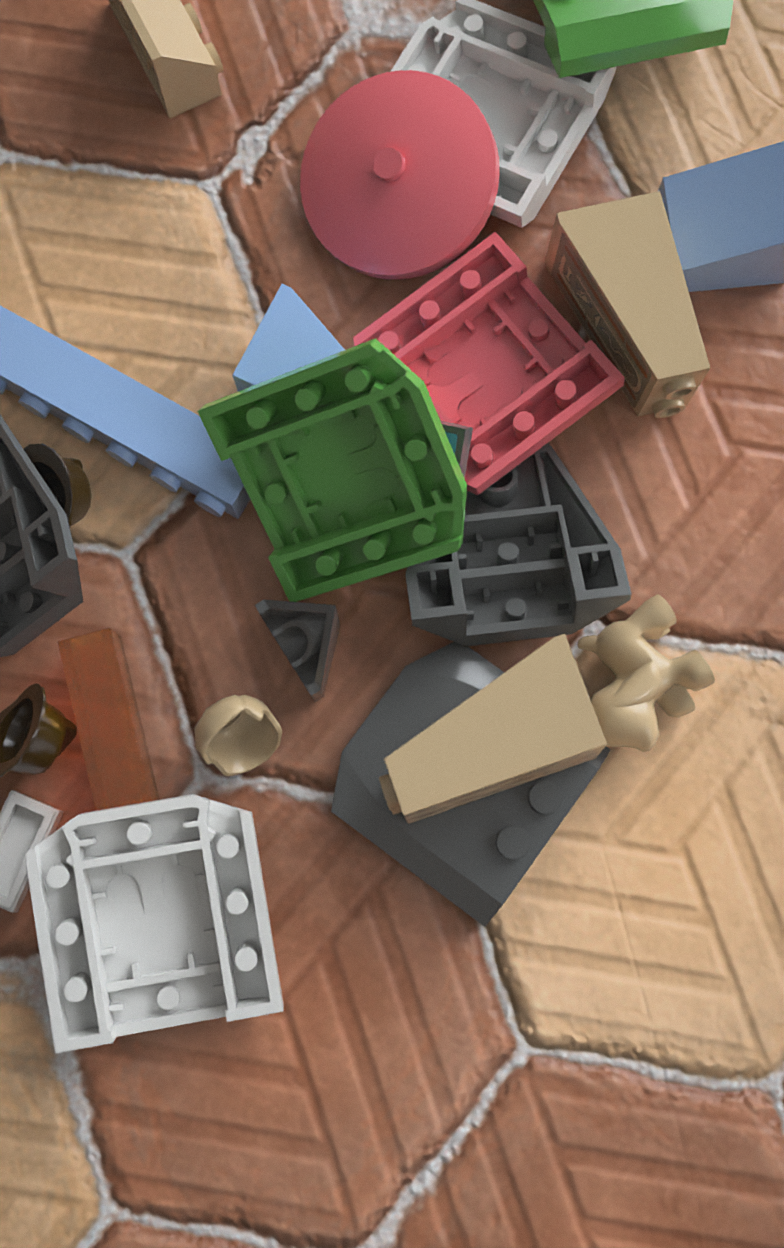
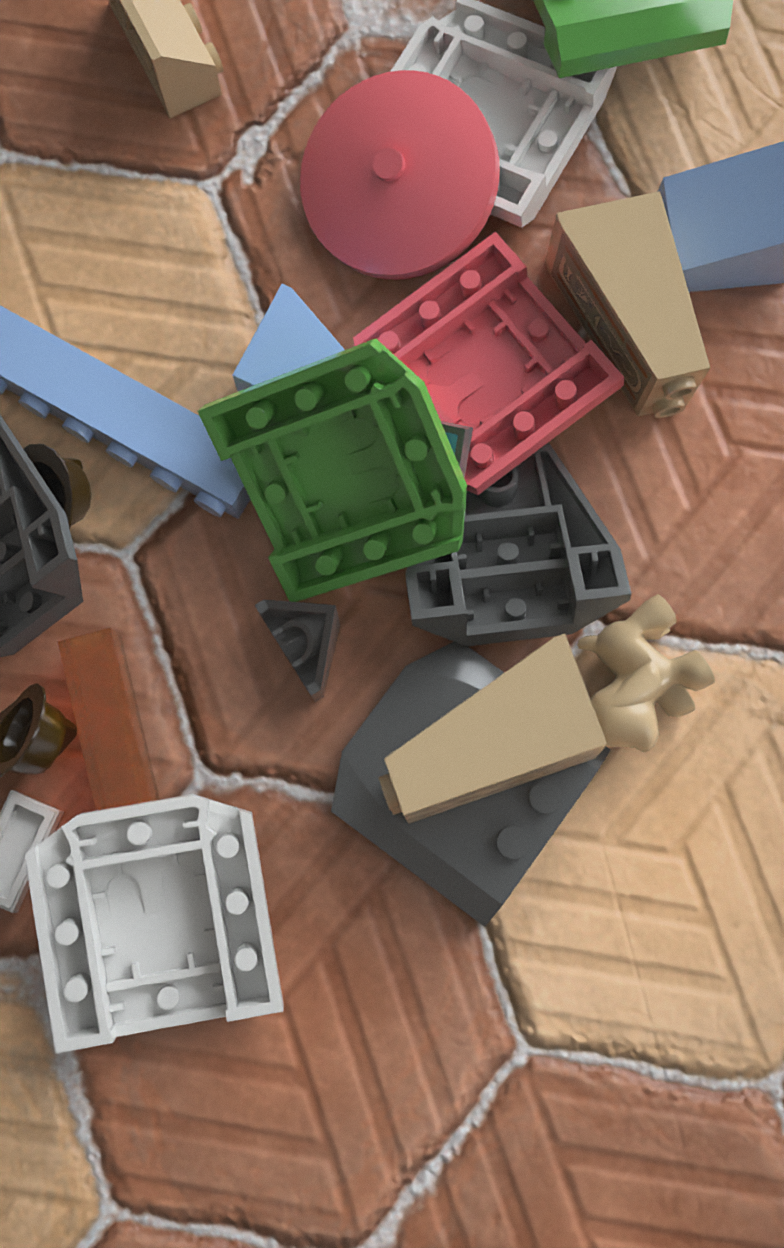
(237, 734): tan hair -> none

